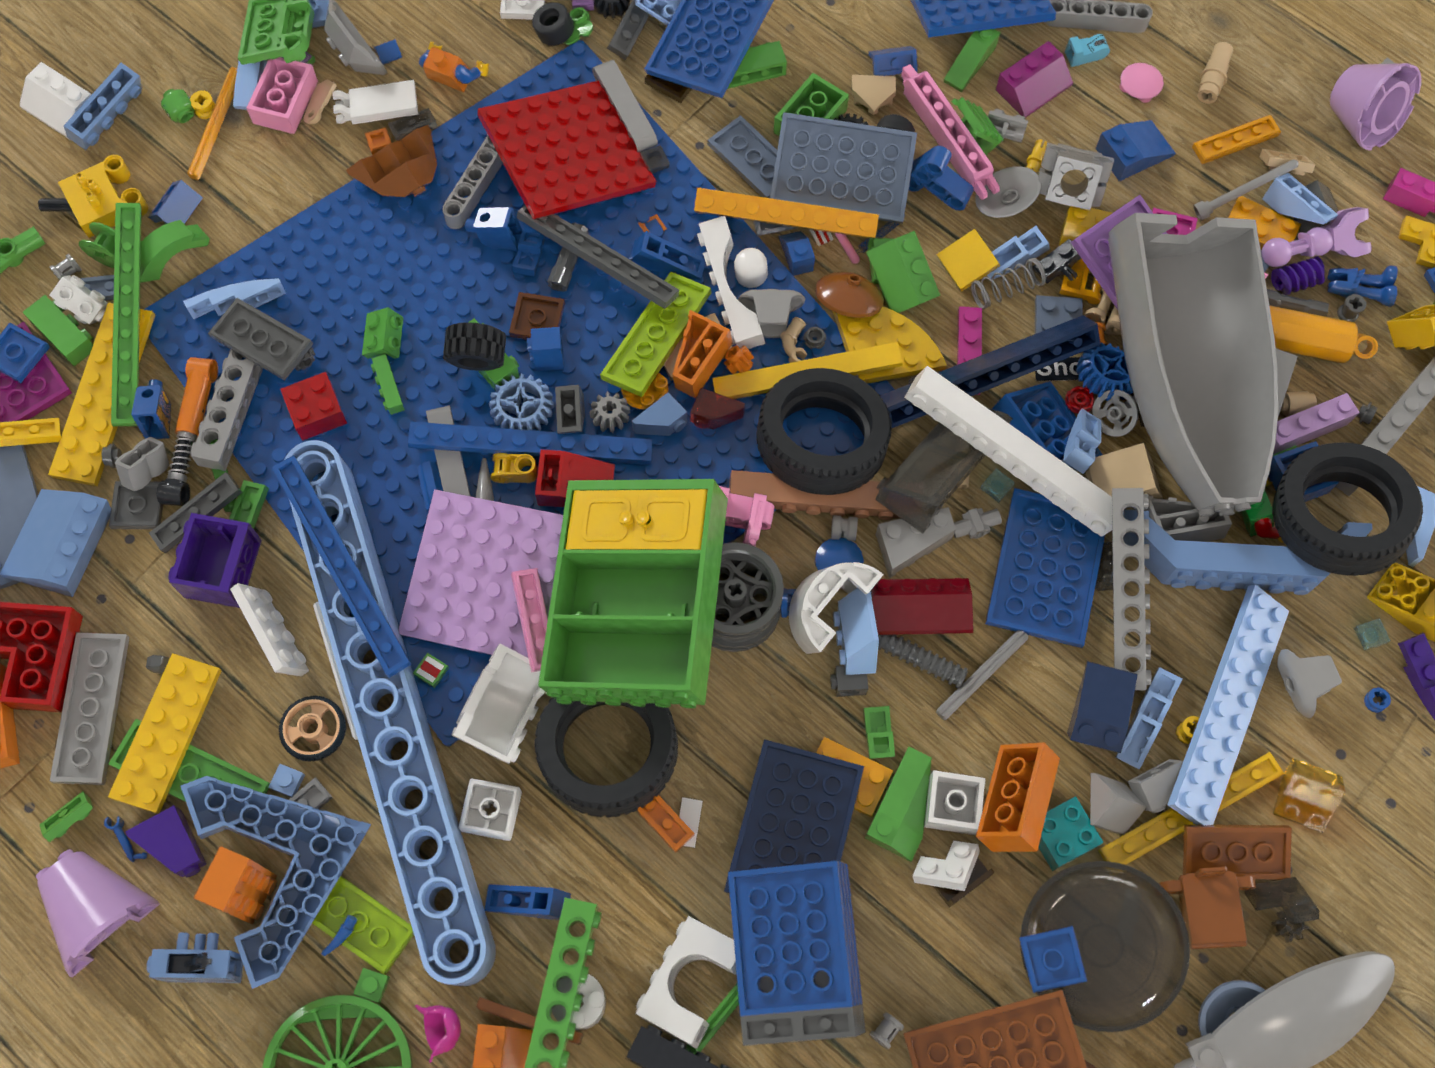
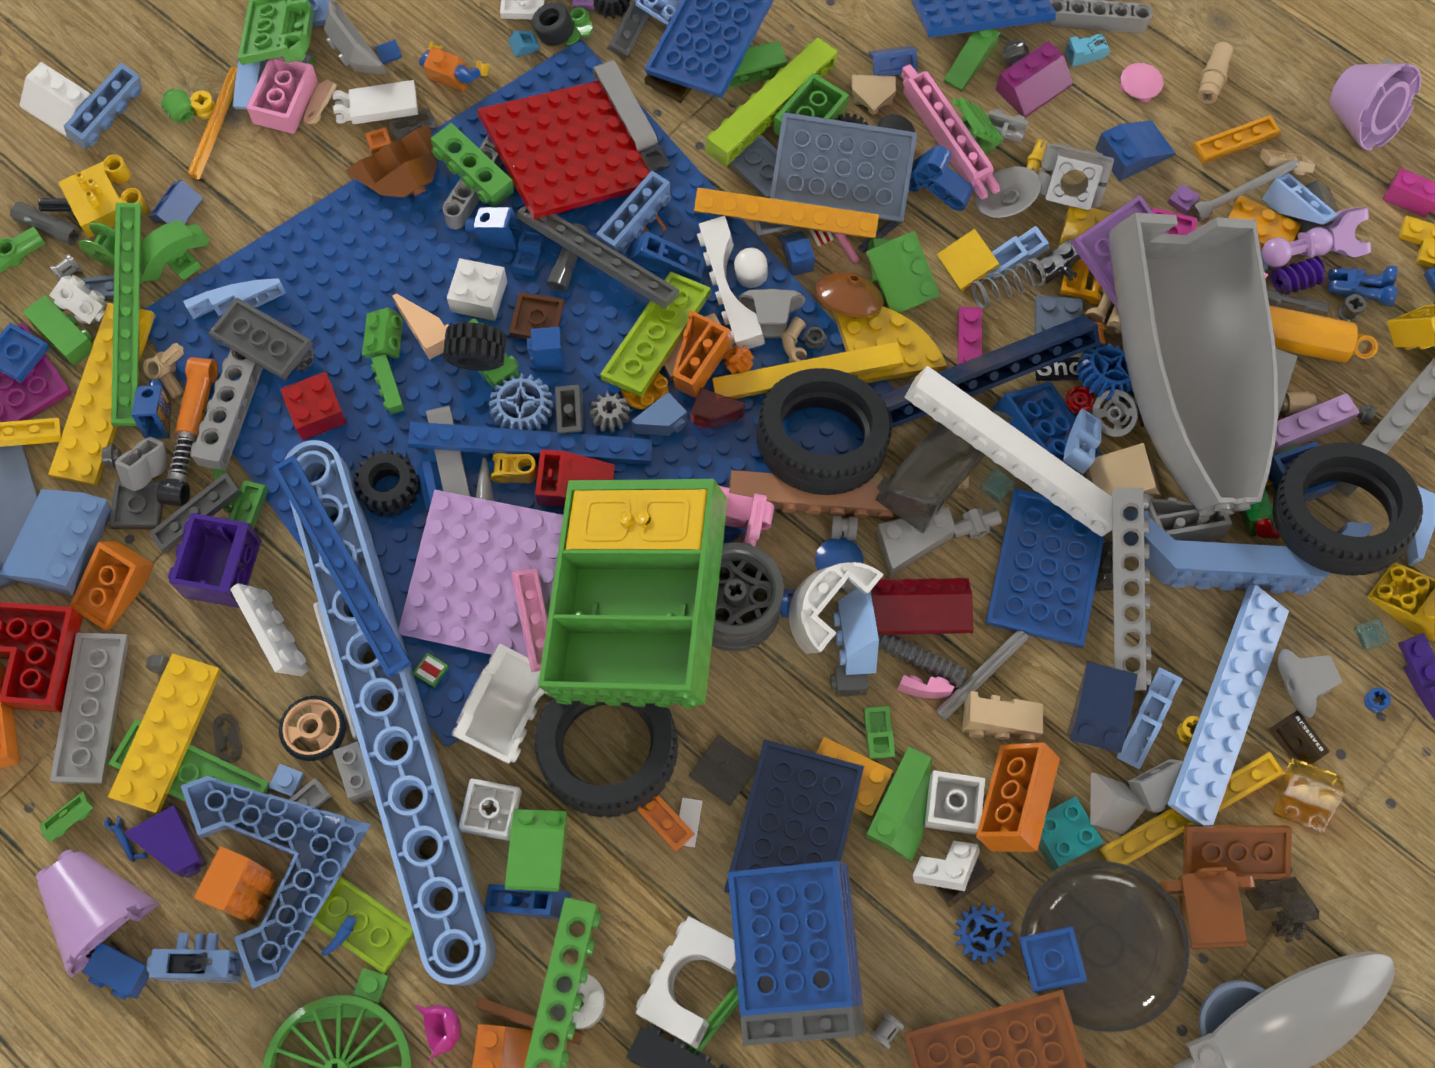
(30, 217): none -> dark grey axle
(110, 583): none -> orange slope
(116, 970): none -> blue brick
(163, 367): none -> tan axle
(183, 264): none -> bright green slope
(233, 738): none -> clear smoke beam
(353, 773): none -> light grey brick
(379, 467): none -> black tyre
(425, 326): none -> light nougat slope
(453, 140): none -> bright green brick
(477, 289): none -> white piece
(523, 43): none -> dark azure slope
(536, 850): none -> bright green slope
(635, 213): none -> medium blue brick
(724, 770): none -> clear smoke tile
(760, 110): none -> lime brick
(935, 688): none -> bright pink slope
(987, 944): none -> blue gear
(1002, 718): none -> tan wedge
(1015, 51): none -> dark grey gear
(1183, 199): none -> medium lavender plate
(1299, 739): none -> dark brown panel

